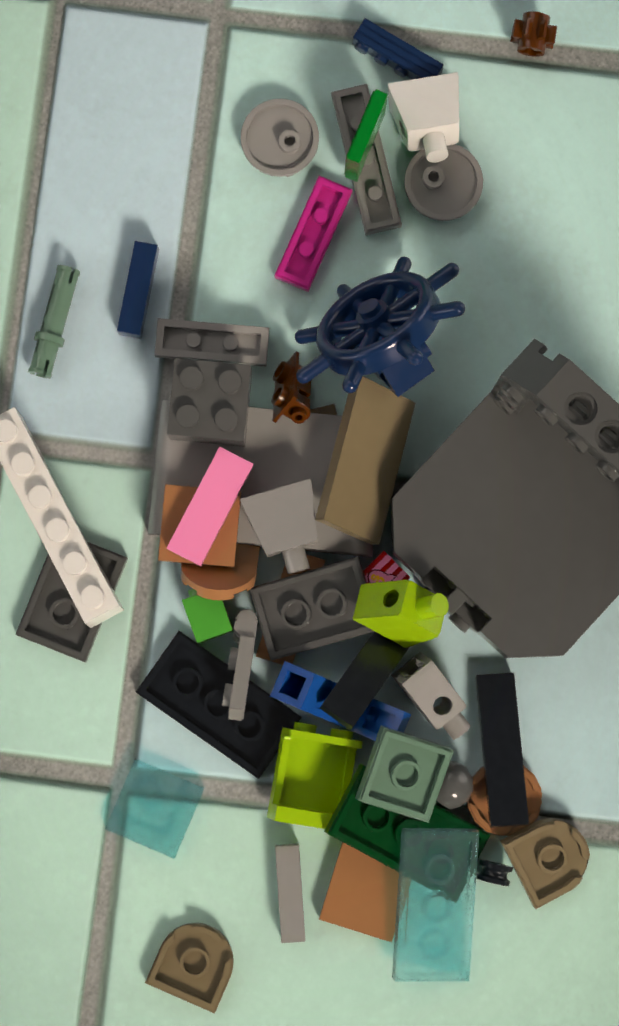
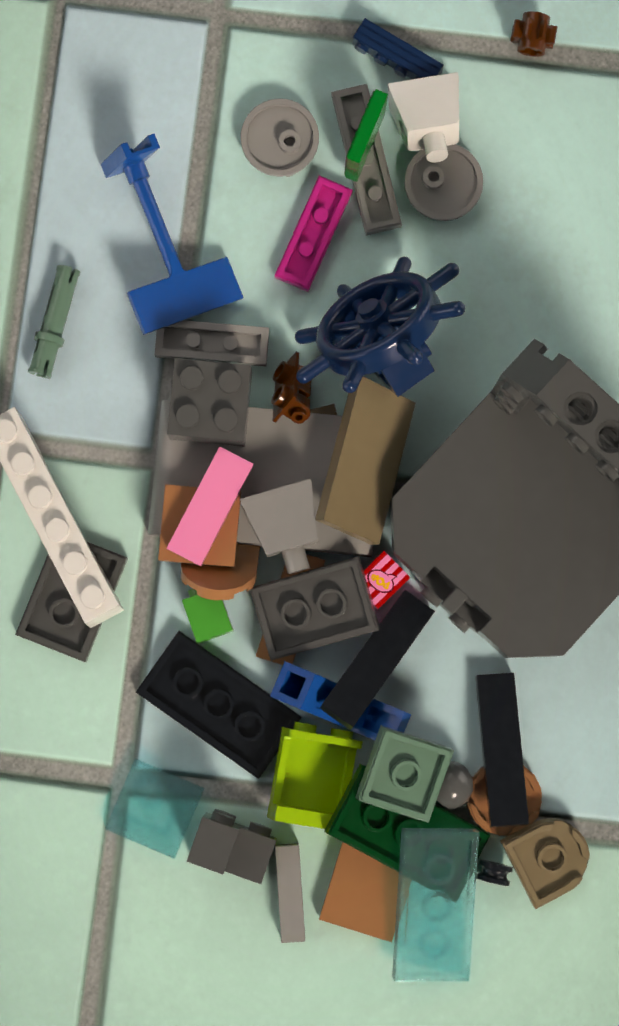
(138, 290): dark blue piece -> none
(183, 292): none -> blue piece
(193, 965): dark tan tile -> none
(232, 847): none -> dark grey brick
(240, 662): light grey hinge -> none
(410, 614): lime torso -> none
(426, 683): light grey torso -> none

